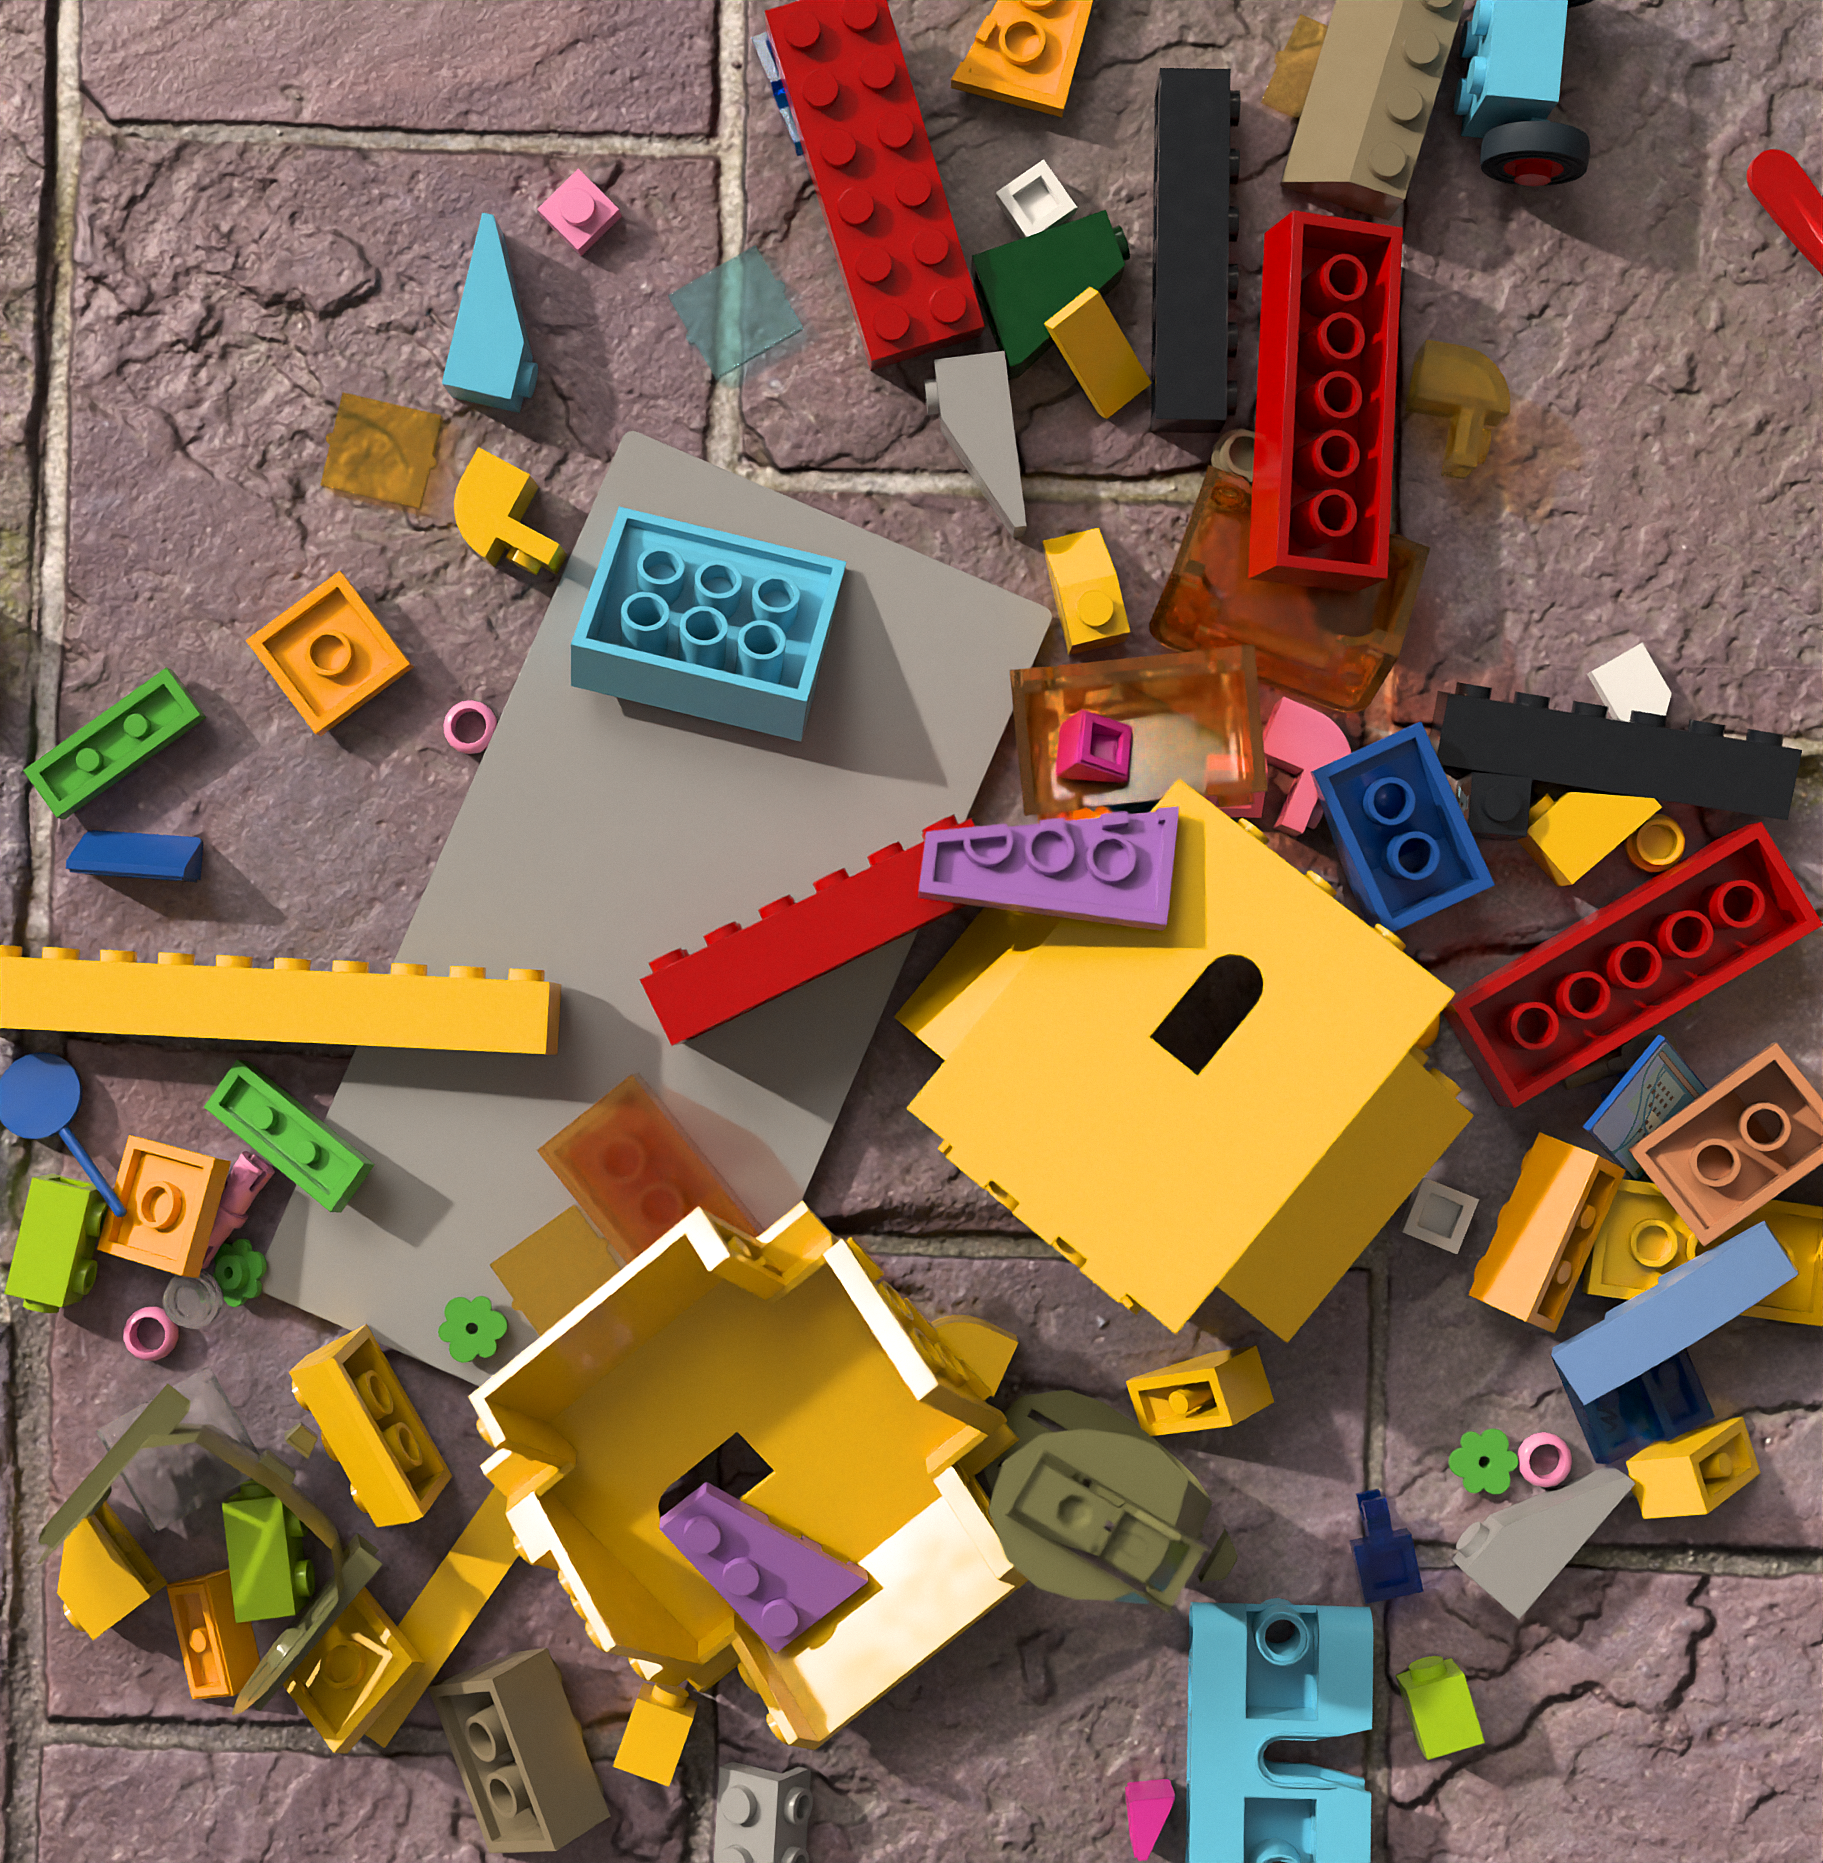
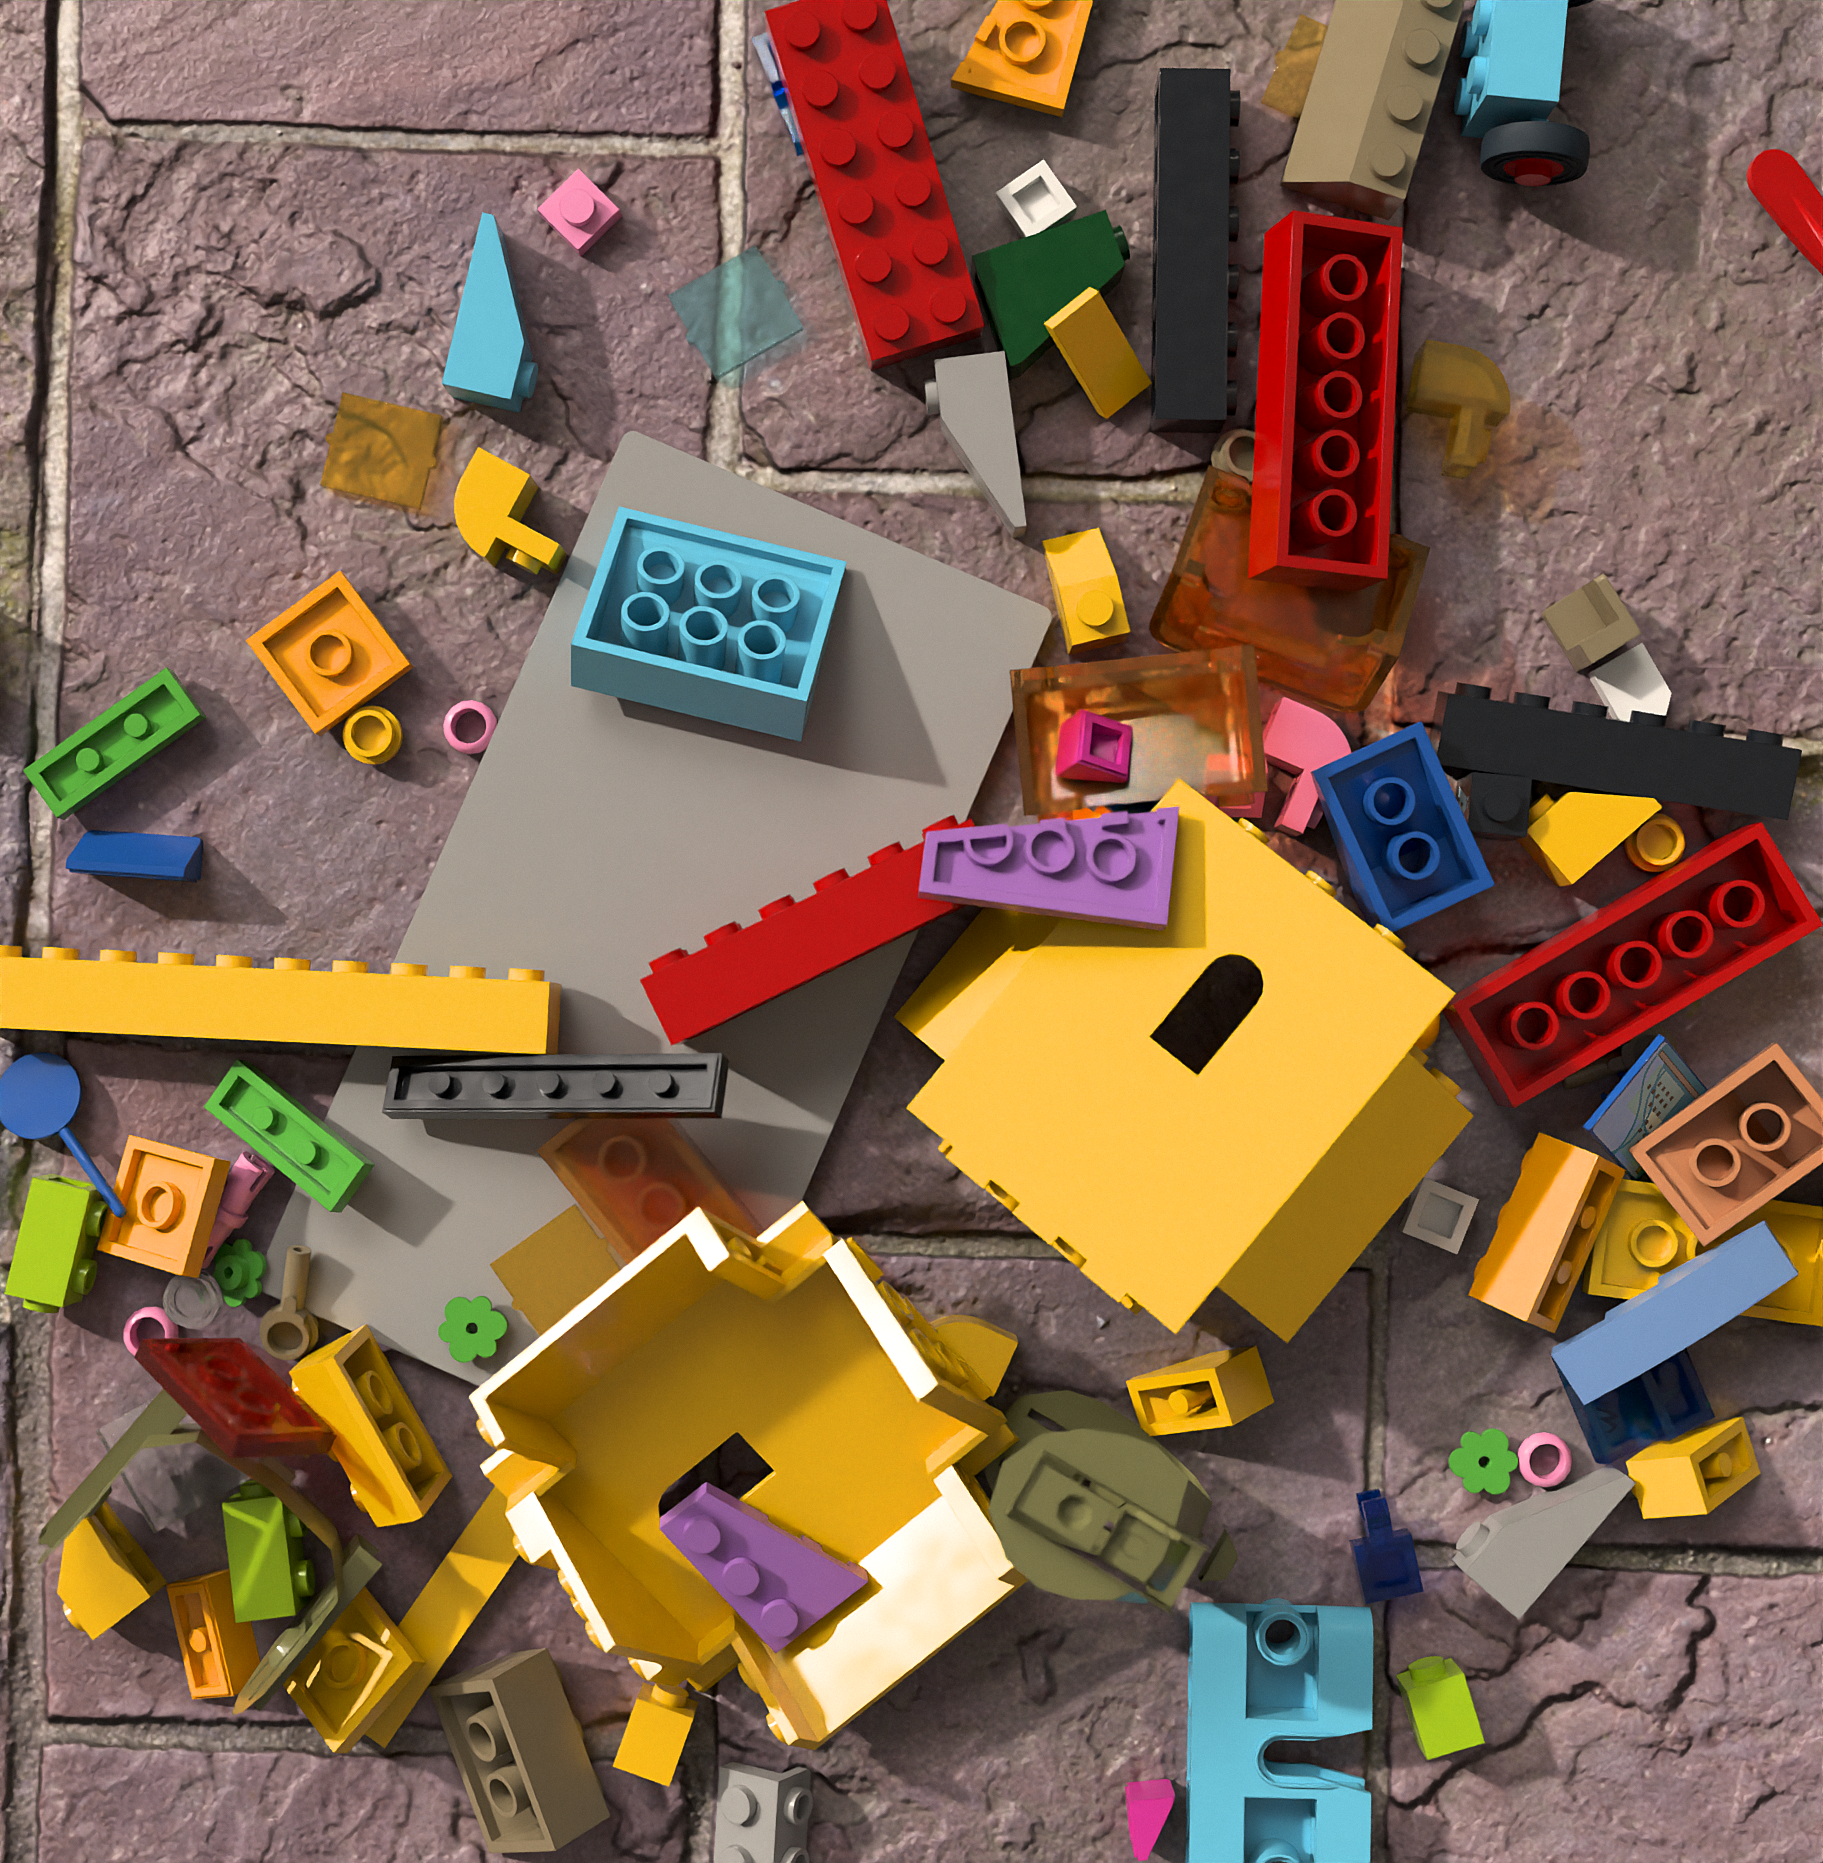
(235, 1397): none -> clear red tile
(289, 1327): none -> dark tan plate
(372, 735): none -> yellow plate
(557, 1086): none -> tile
(1590, 623): none -> dark tan panel

